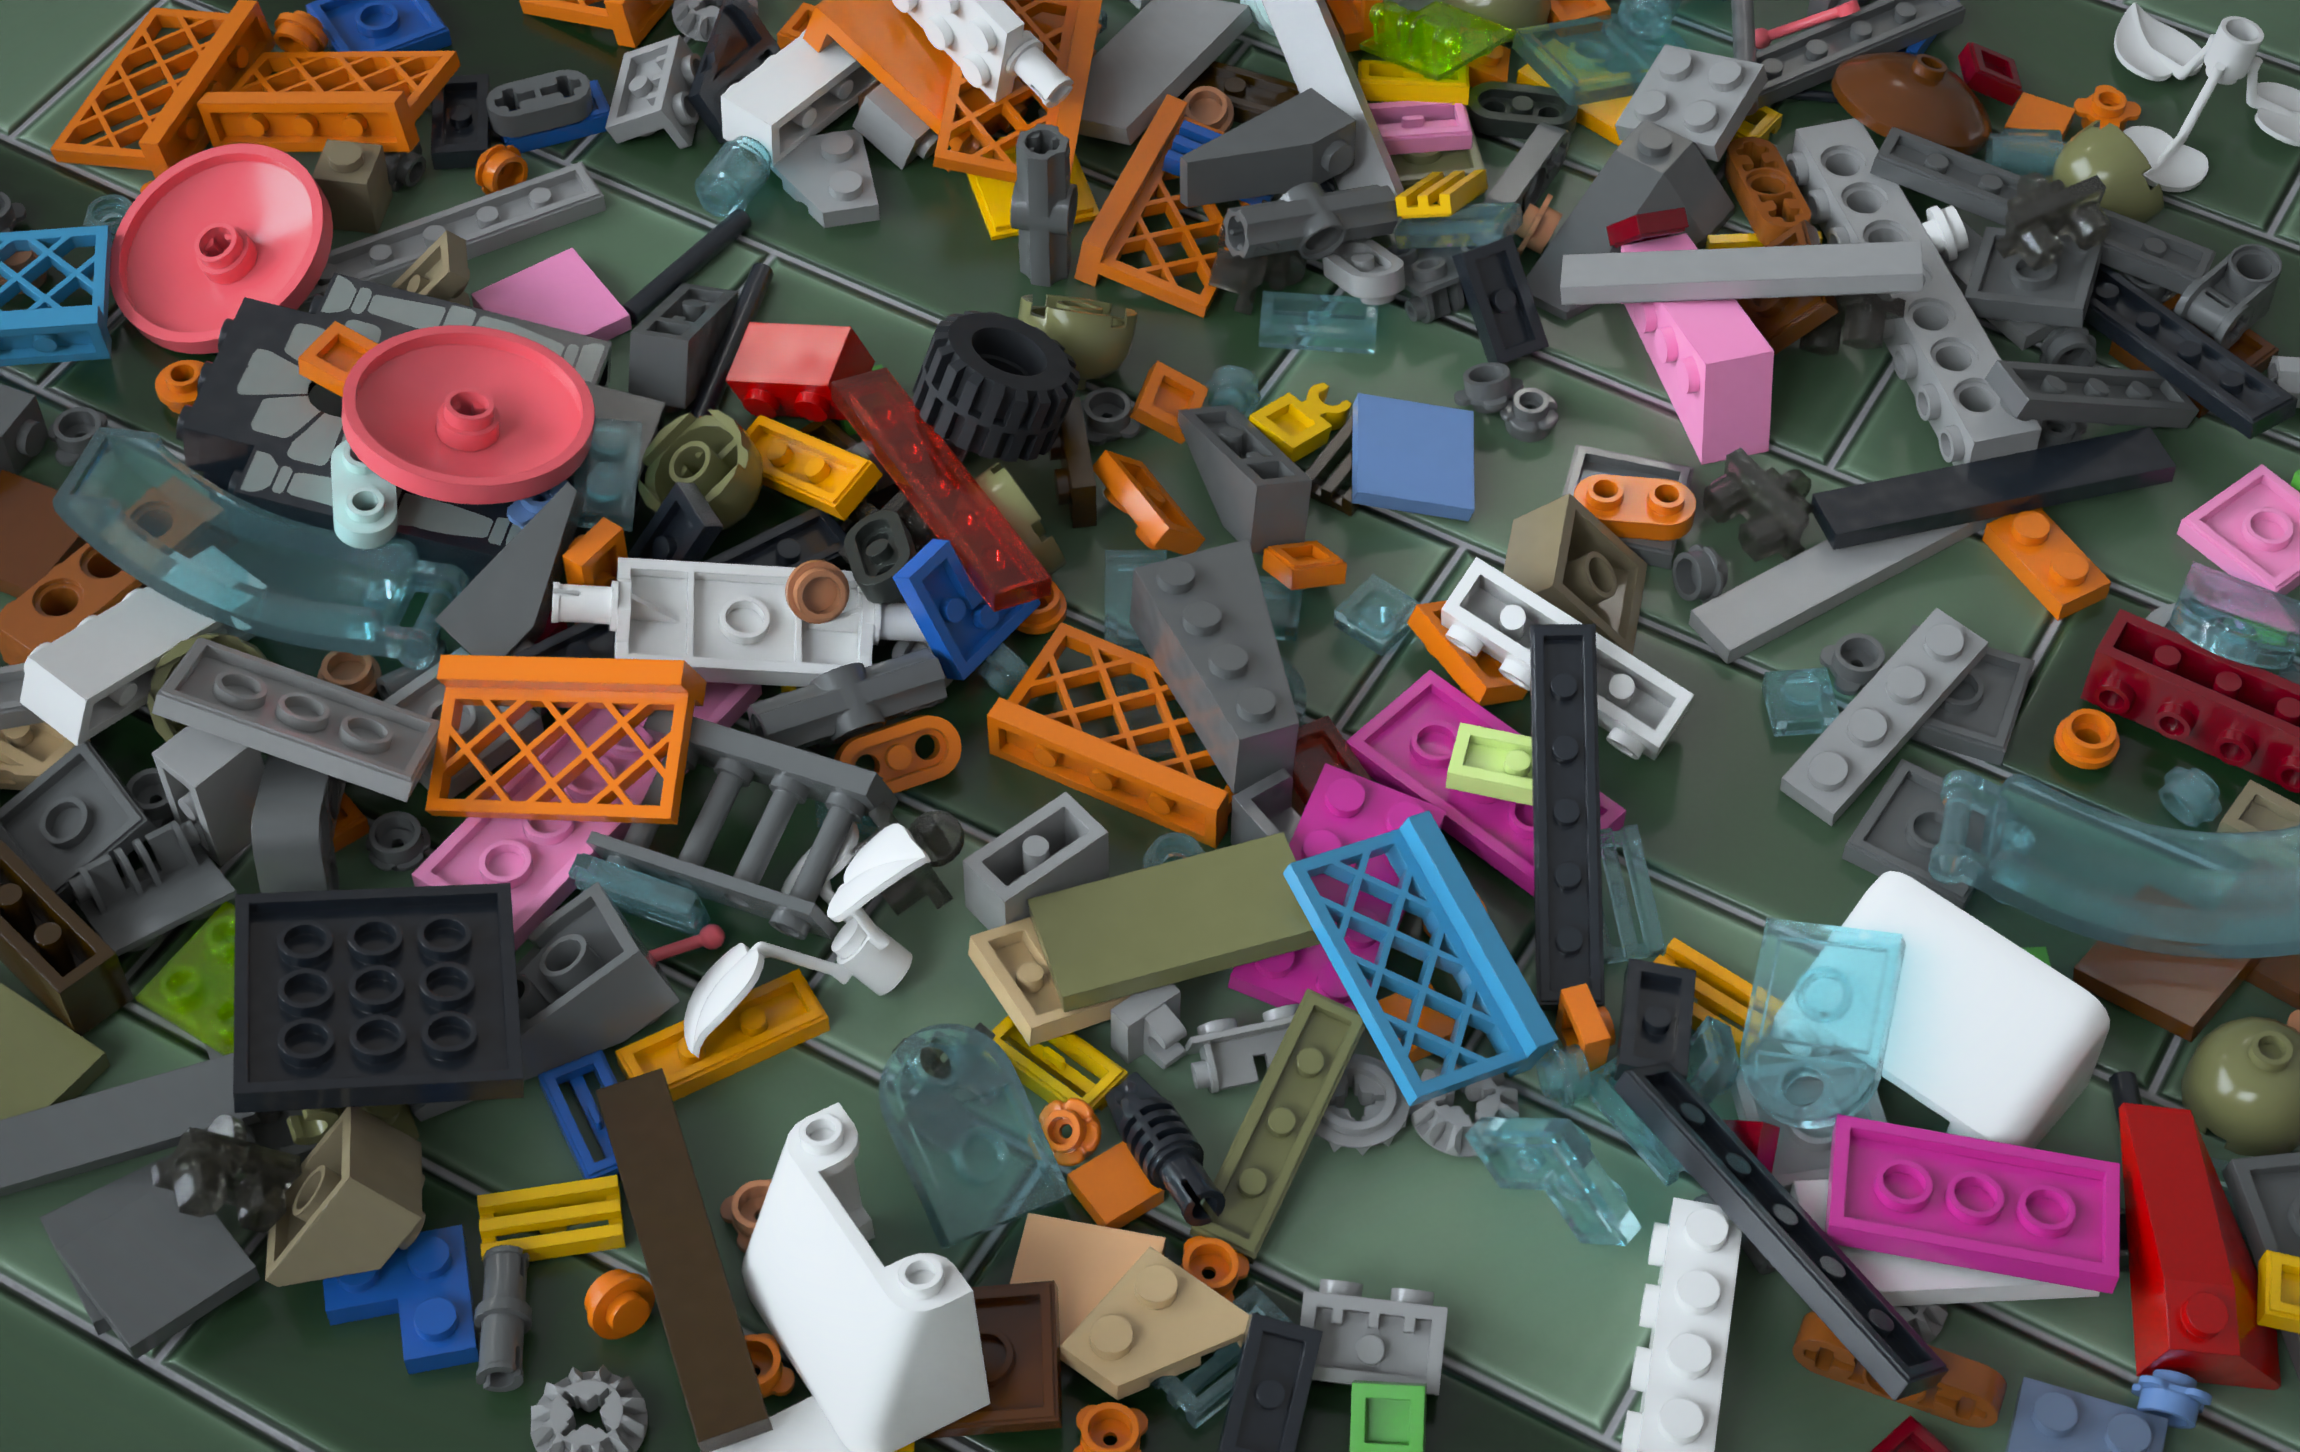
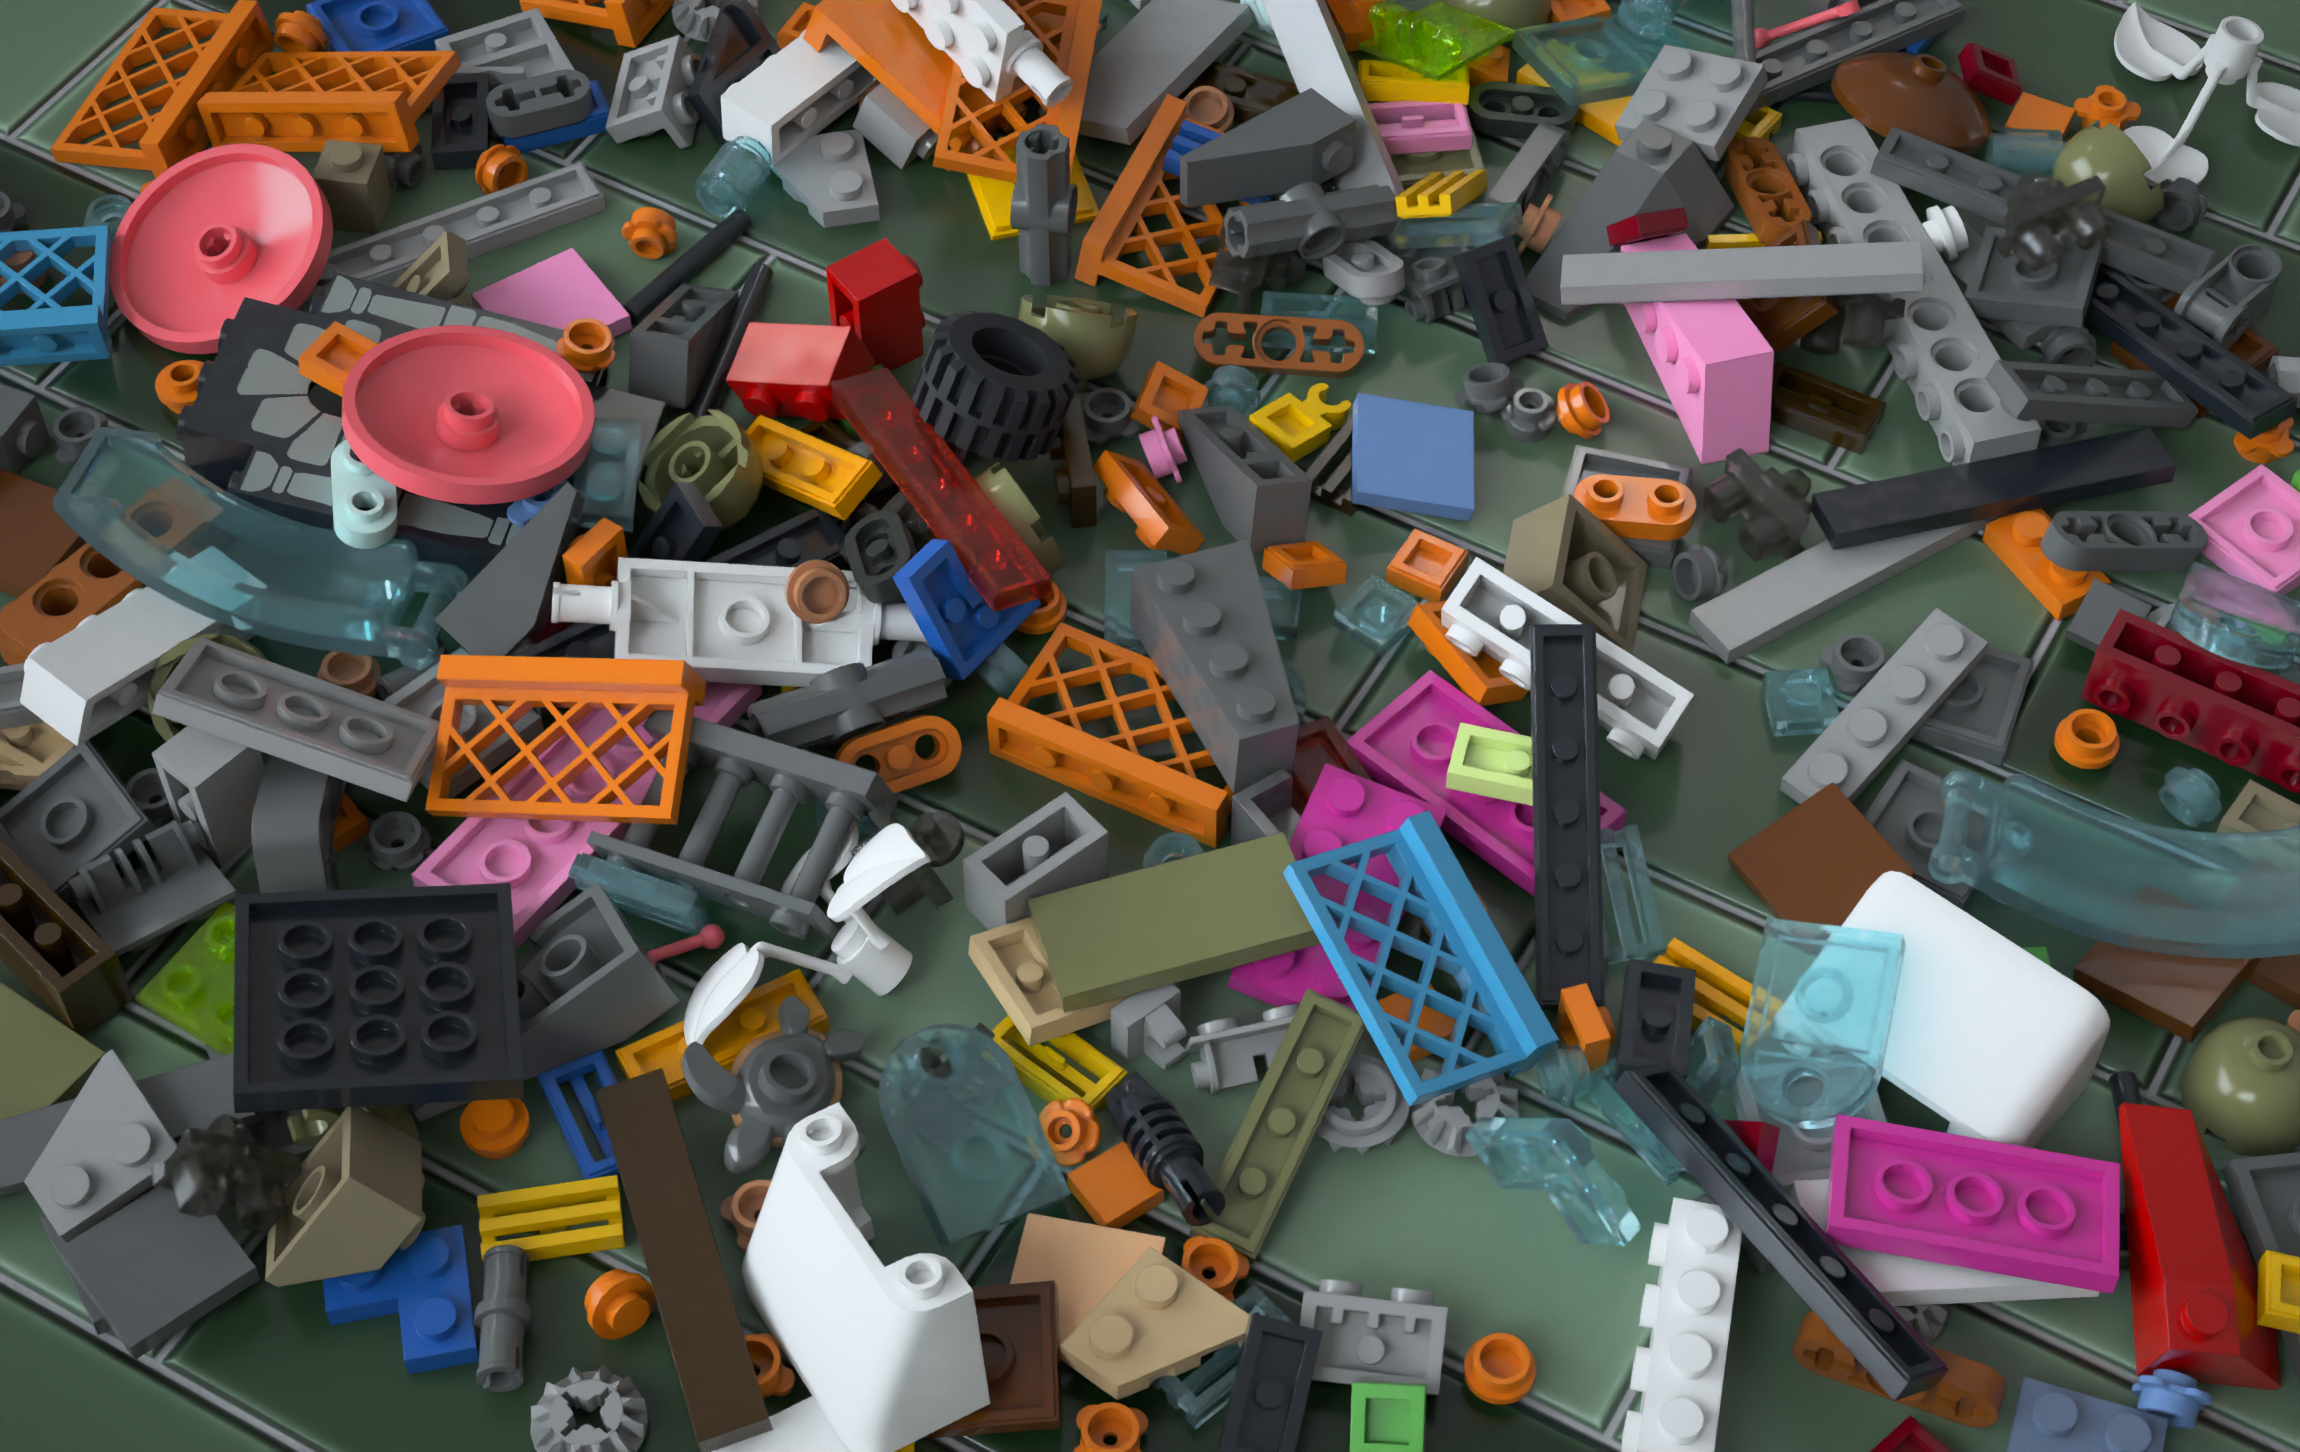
(99, 1151): none -> light grey wing
(495, 1127): none -> orange plate
(507, 49): none -> light grey wing
(587, 345): none -> orange plate
(650, 233): none -> orange plate
(773, 1083): none -> dark grey animal
(880, 300): none -> red brick
(1163, 450): none -> bright pink plate
(1264, 324): none -> dark orange beam
(1427, 566): none -> orange tile
(1499, 1369): none -> orange plate
(1582, 409): none -> orange plate
(1815, 414): none -> dark brown tile
(1816, 860): none -> reddish brown tile
(2093, 544): none -> dark grey beam
(2098, 613): none -> dark grey tile
(2180, 216): none -> dark grey plate
(2268, 445): none -> orange plate

